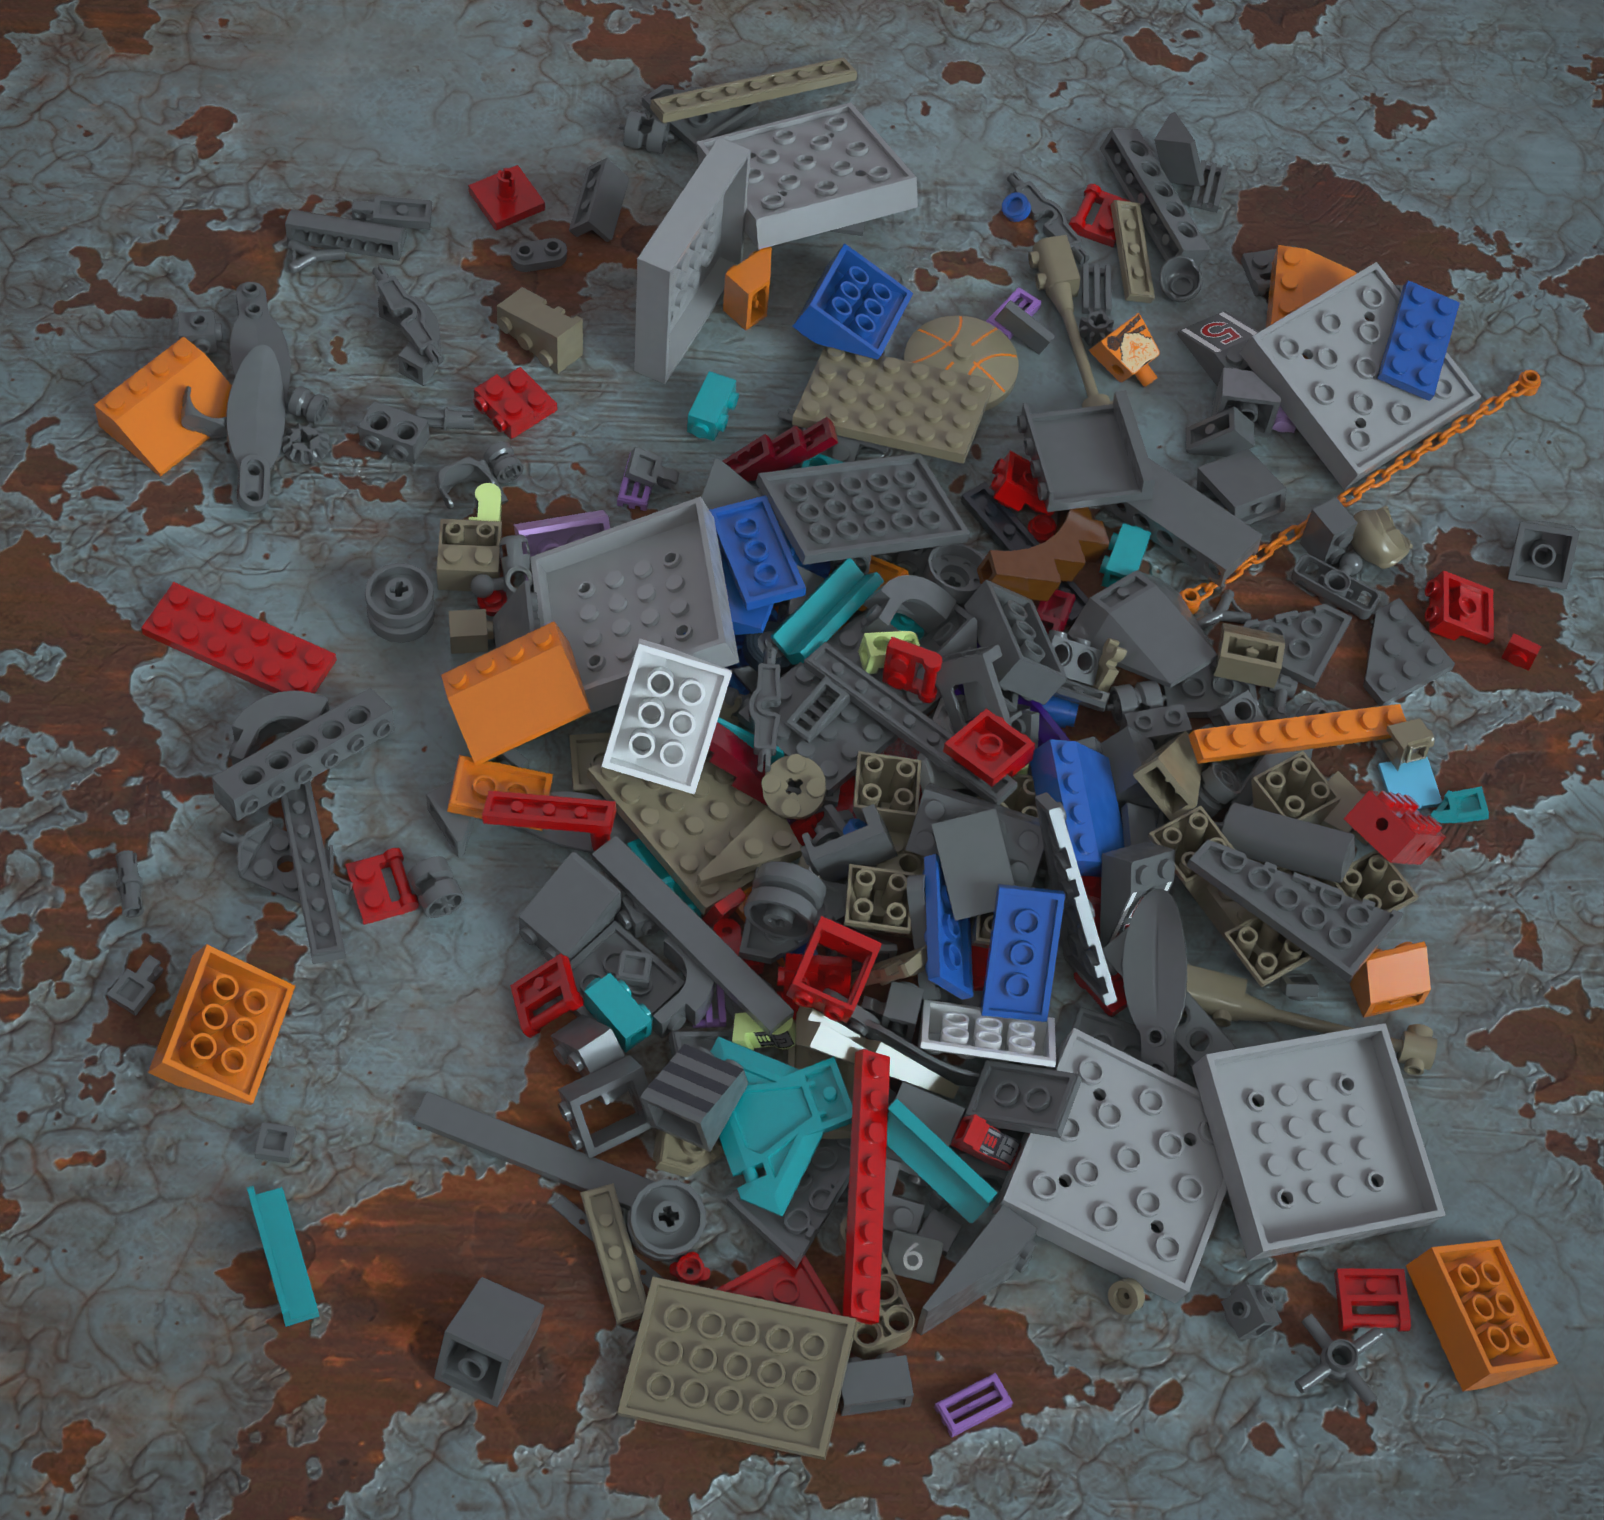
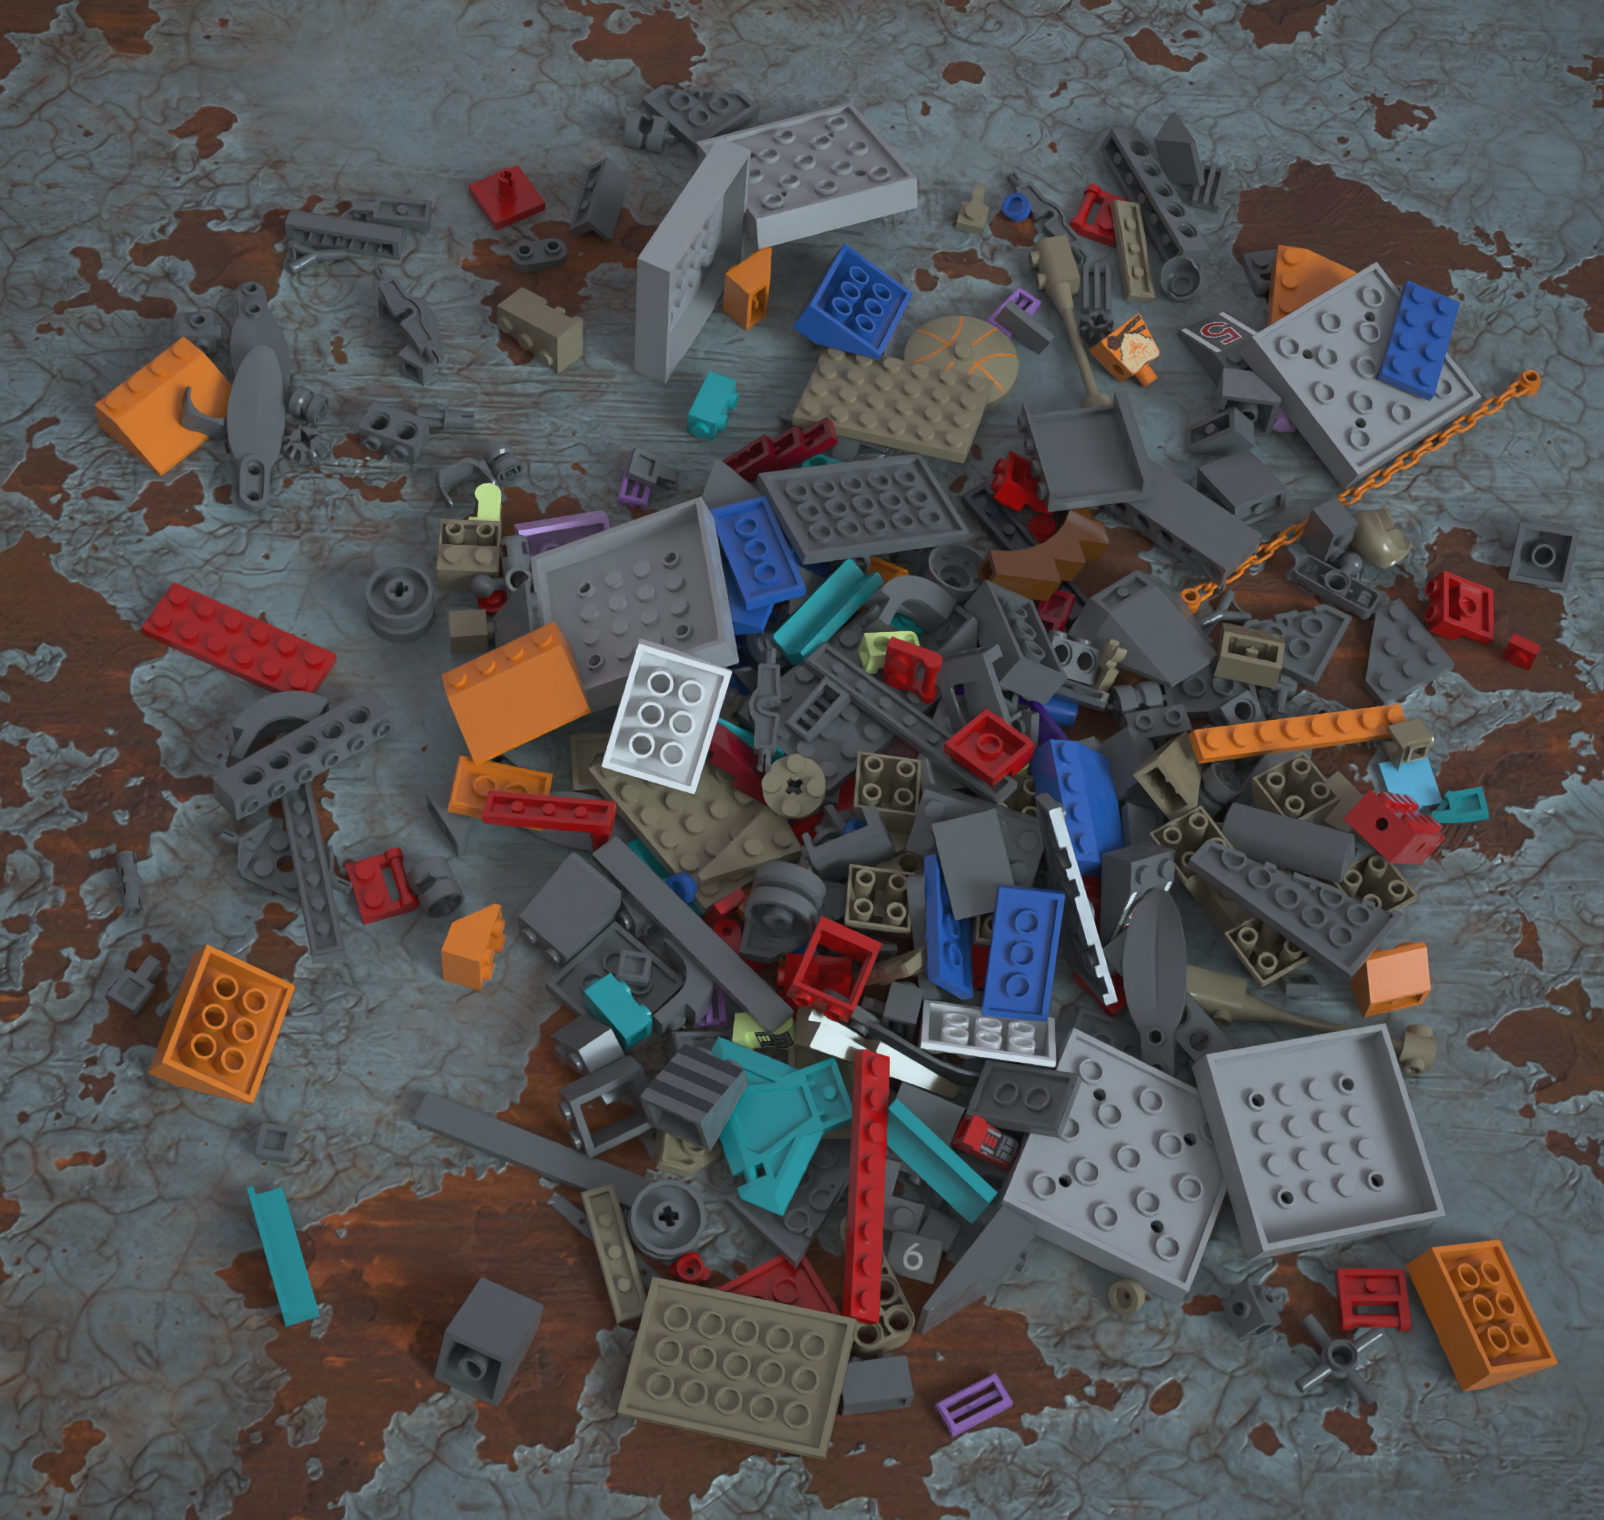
(472, 946): none -> orange slope
(513, 402): red plate -> none
(541, 987): red plate -> none
(683, 886): none -> blue tile
(753, 90): dark tan tile -> none
(973, 214): none -> dark tan plate
(1127, 553): teal brick -> none

